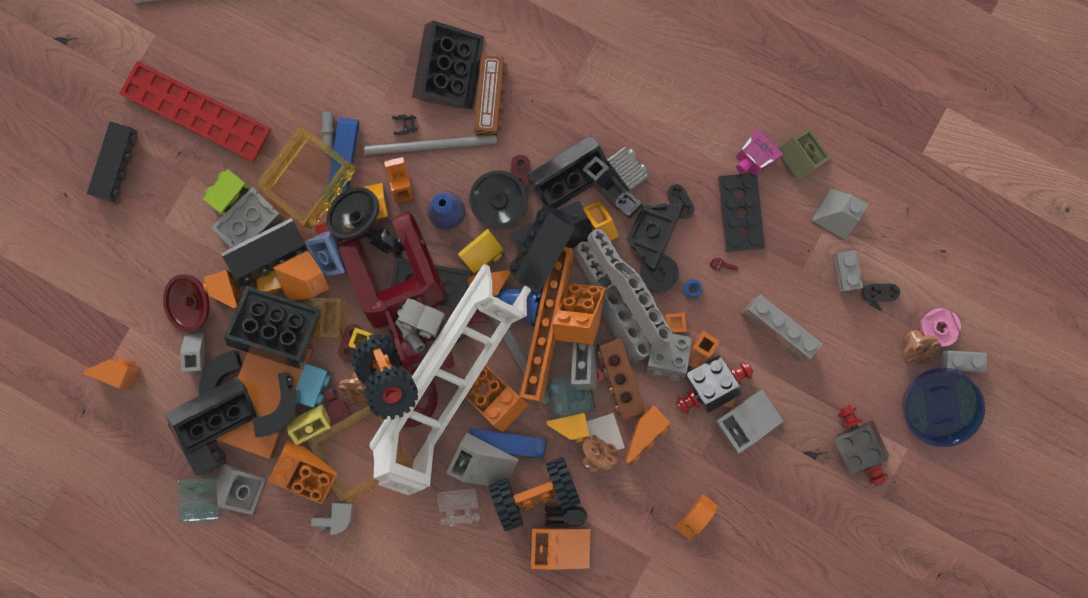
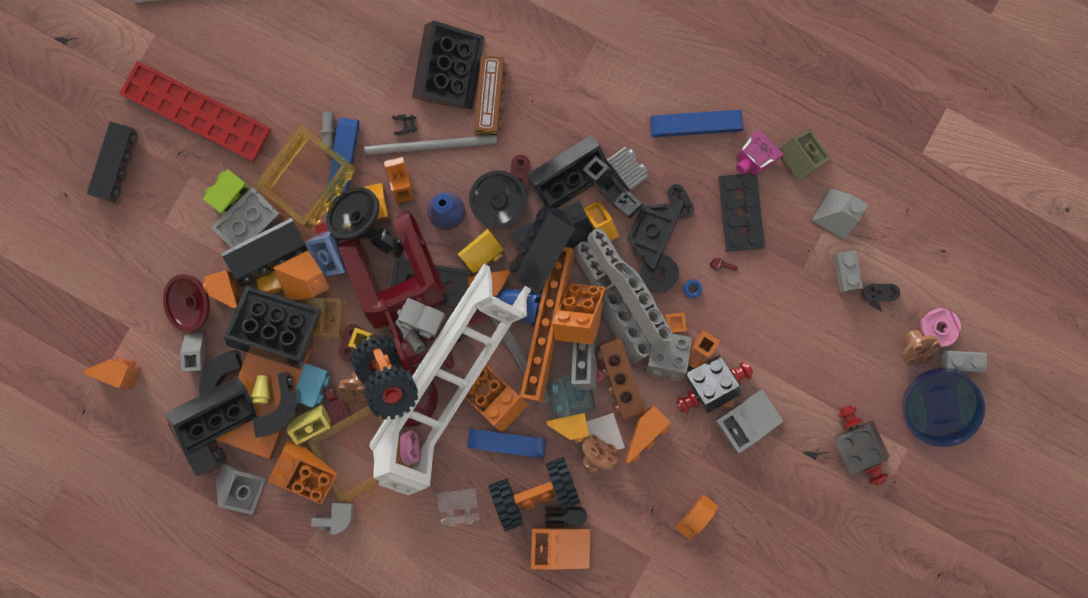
(198, 499): clear light blue slope -> none
(261, 391): none -> light yellow cone
(409, 448): none -> bright pink beam
(480, 462): light grey slope -> none
(696, 123): none -> blue beam
(800, 342): light grey arch -> none

